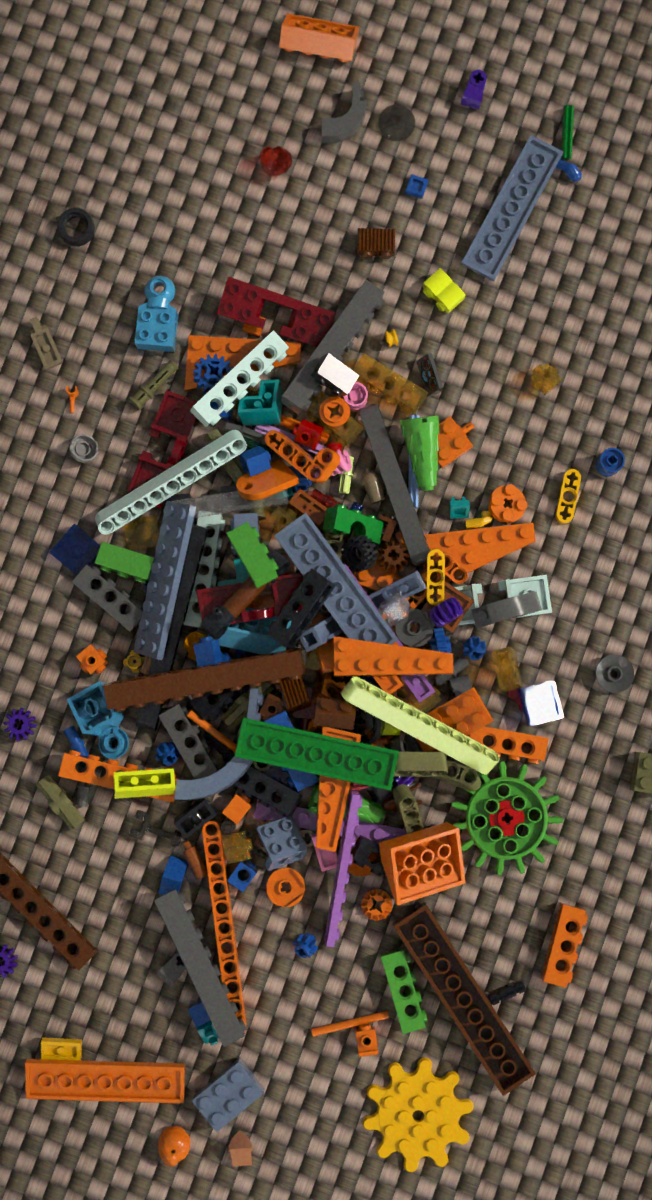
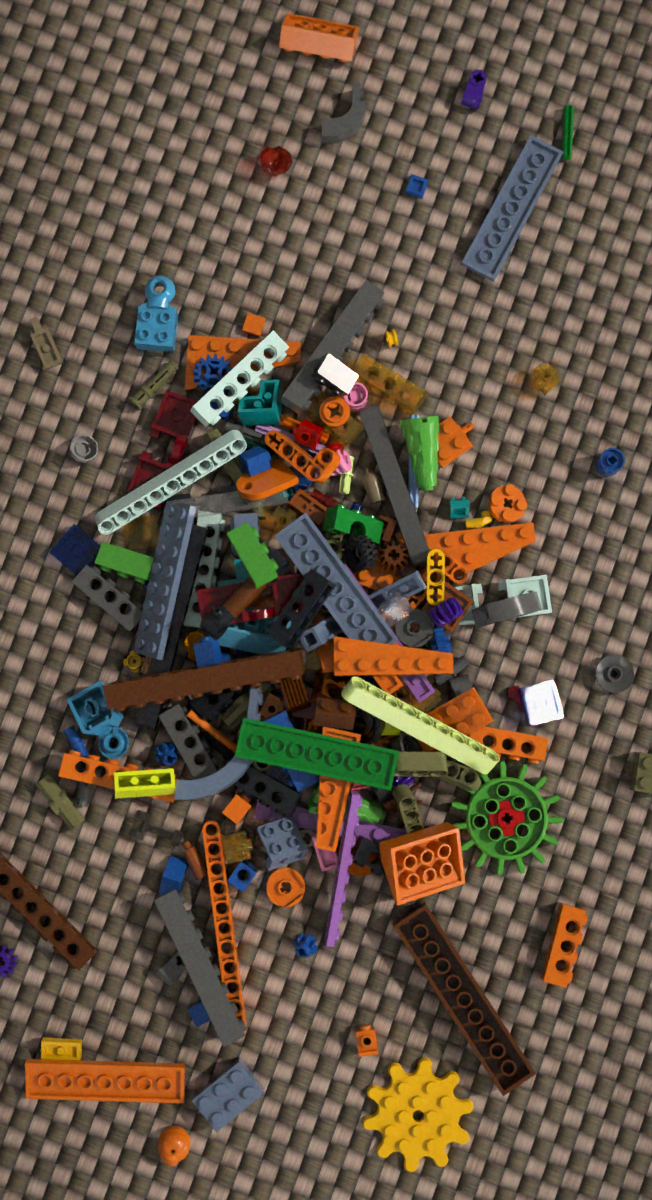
(13, 721): dark purple gear -> none
(72, 213): black tyre -> none
(72, 397): orange hand -> none
(86, 657): orange brick -> none
(195, 817): black brick -> none
(208, 1033): teal tile -> none
(240, 1150): nougat tile -> none
(245, 302): dark red plate -> none
(350, 1023): orange bar -> none
(367, 903): orange gear -> none
(376, 243): reddish brown brick -> none
(396, 130): clear smoke dish -> none
(412, 1021): bright green brick -> none
(429, 374): slope -> none
(443, 290): neon yellow brick -> none
(474, 648): blue gear -> none
(506, 993): black axle -> none
(507, 669): clear yellow brick -> none
(570, 169): blue arm -> none
(570, 511): yellow beam -> none

